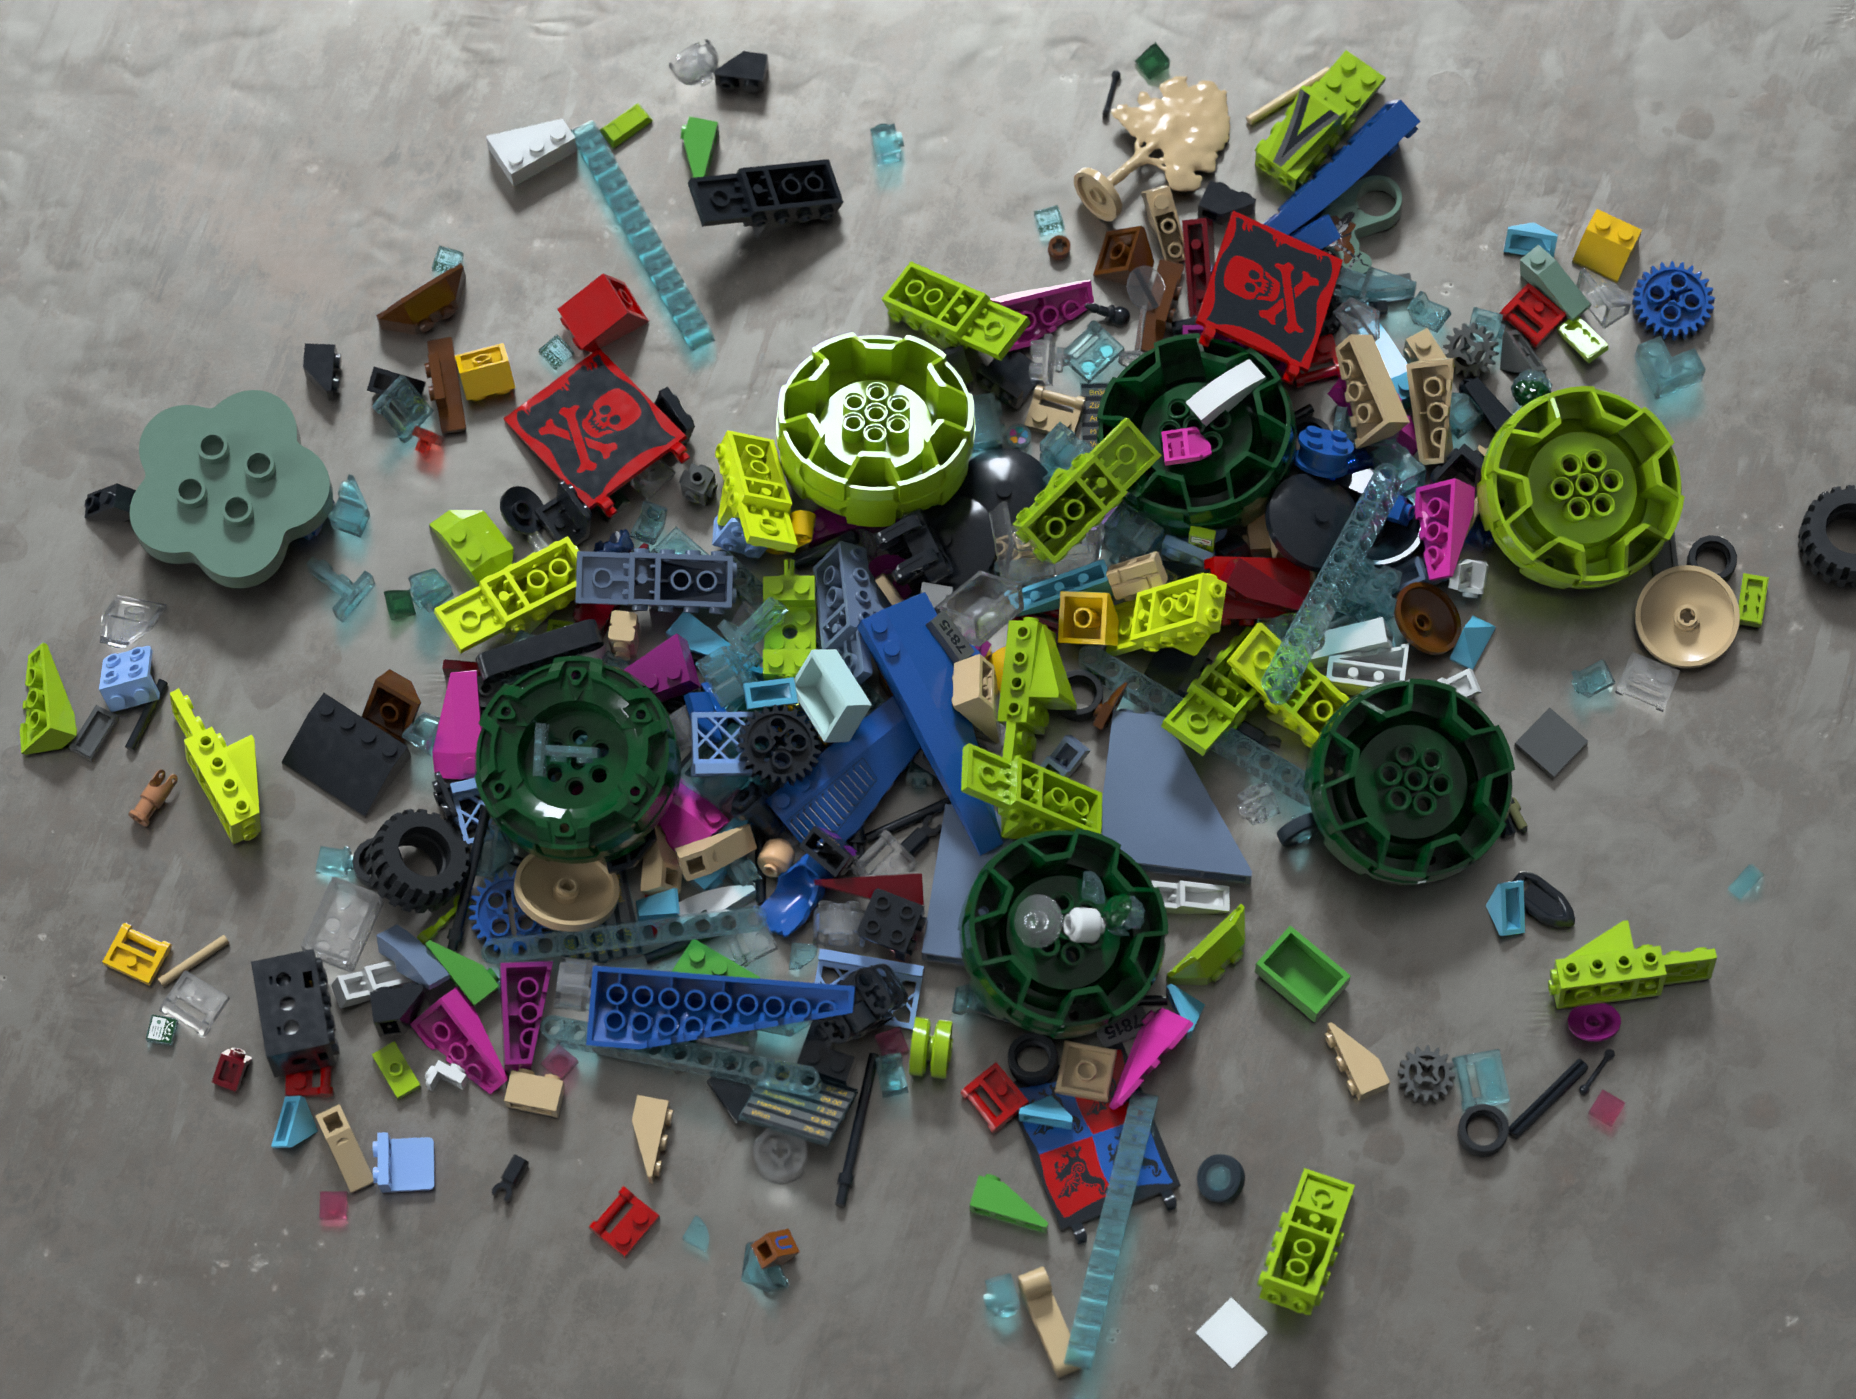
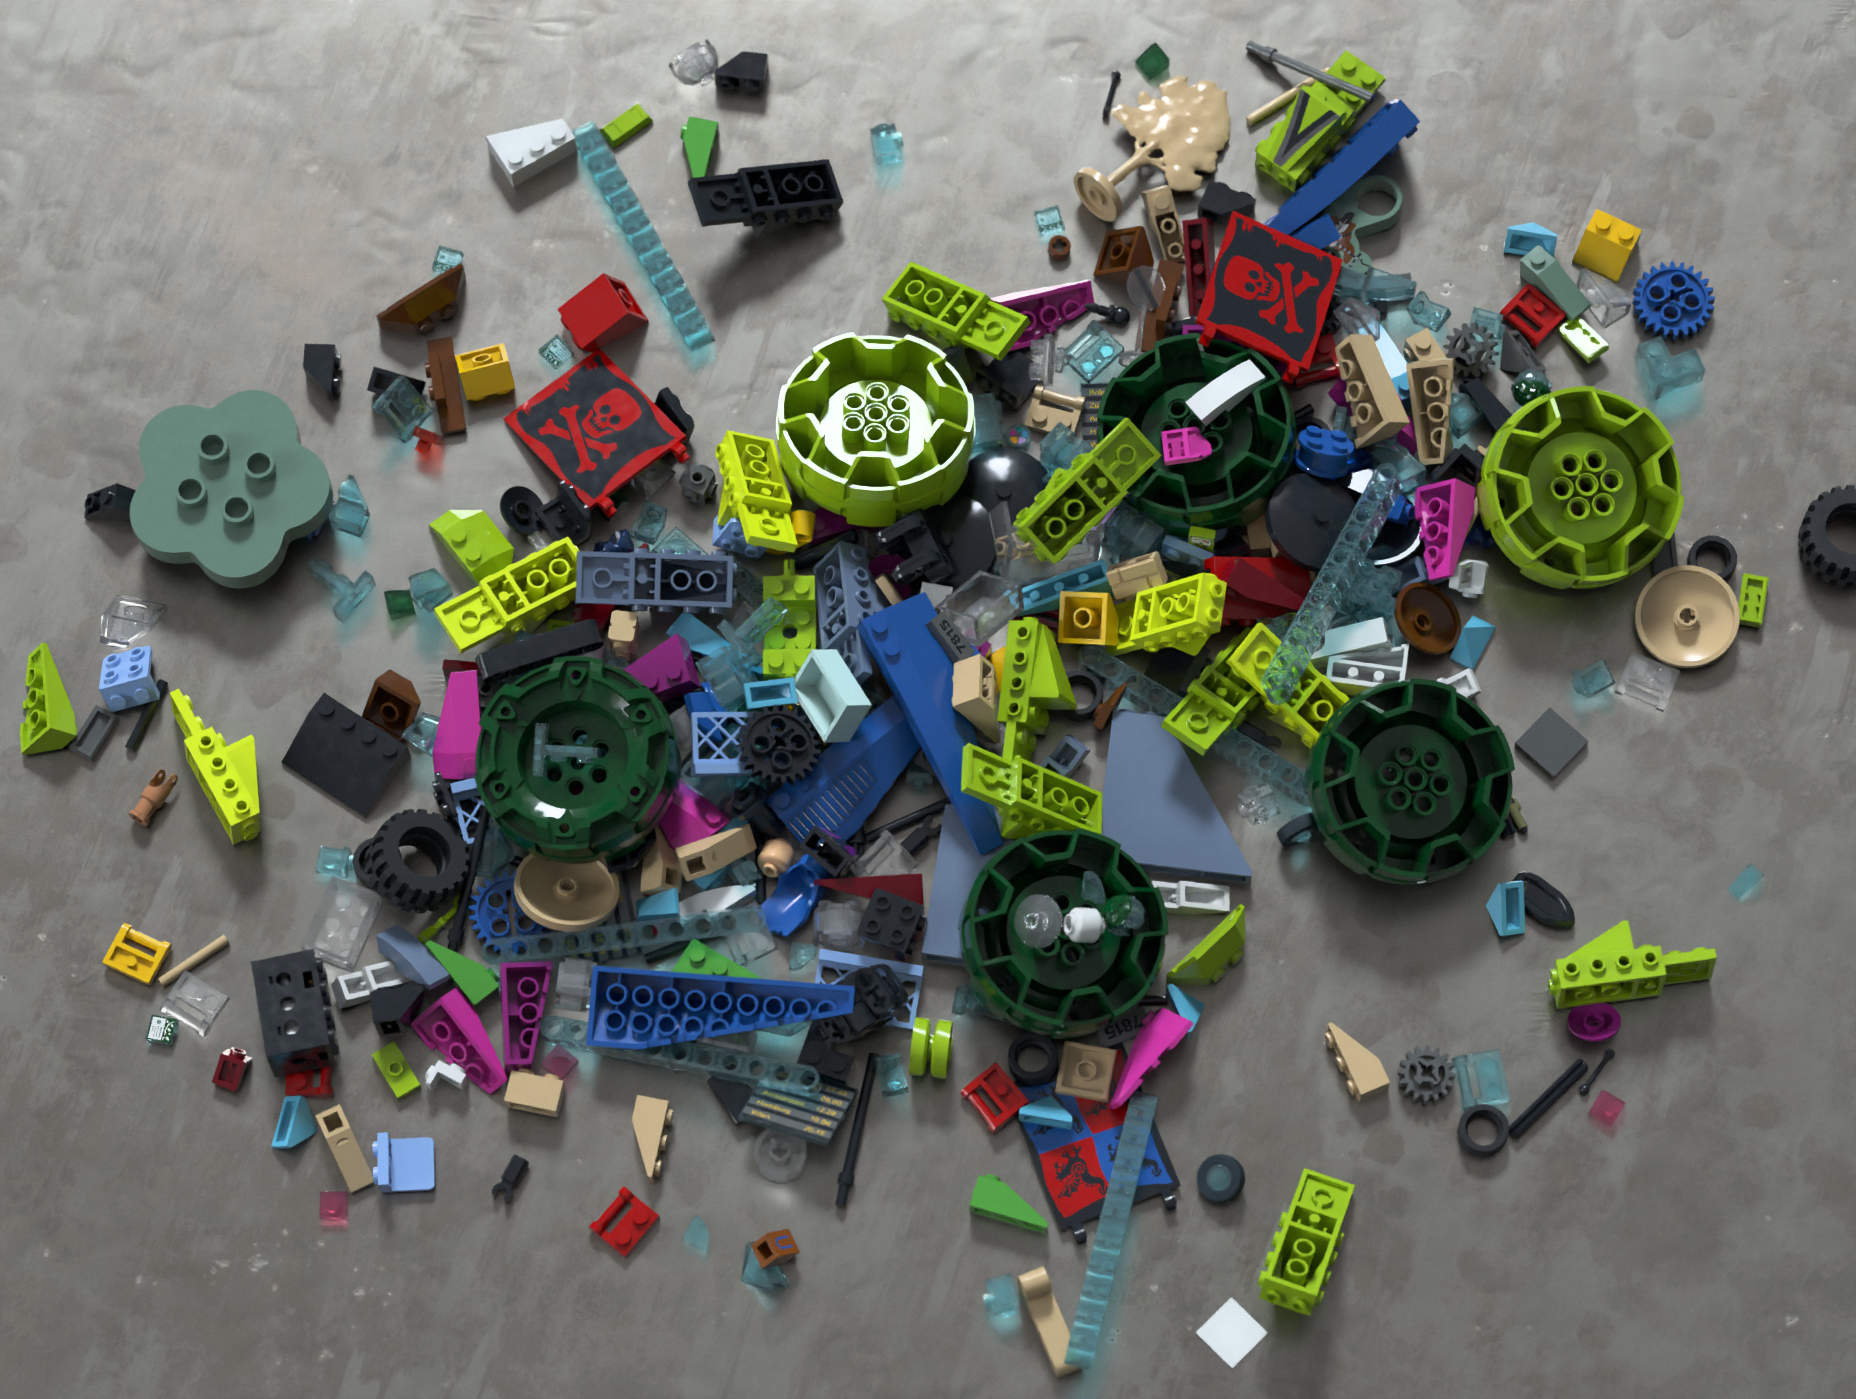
(892, 1042): clear pink plate -> none
(1271, 55): none -> dark grey bar
(1302, 973): bright green piece -> none

